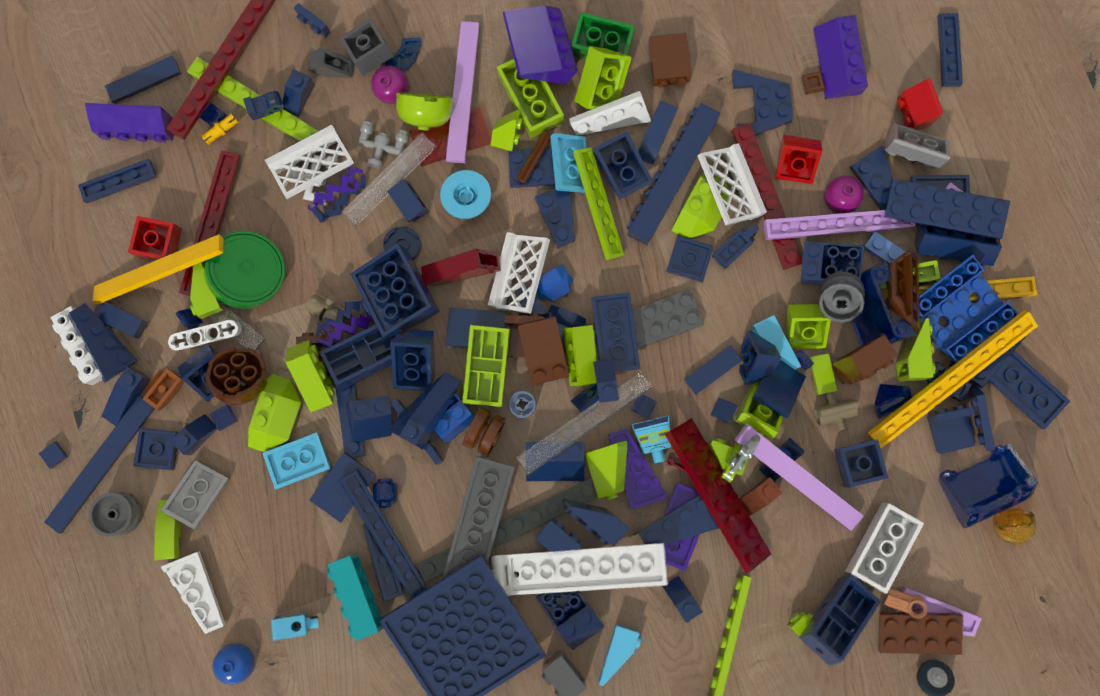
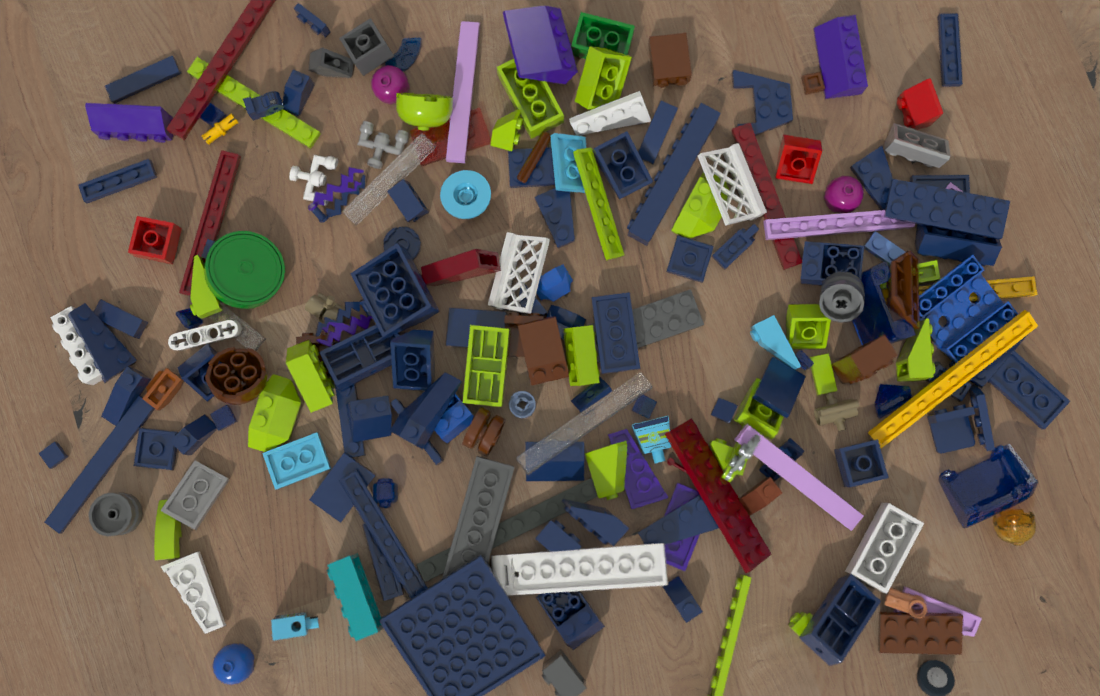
(158, 269): yellow tile -> none
(303, 152): white fence -> none
(606, 381): dark blue slope -> none
(621, 647): medium azure slope -> none
(713, 370): dark blue tile -> none
(759, 358): dark blue slope -> none

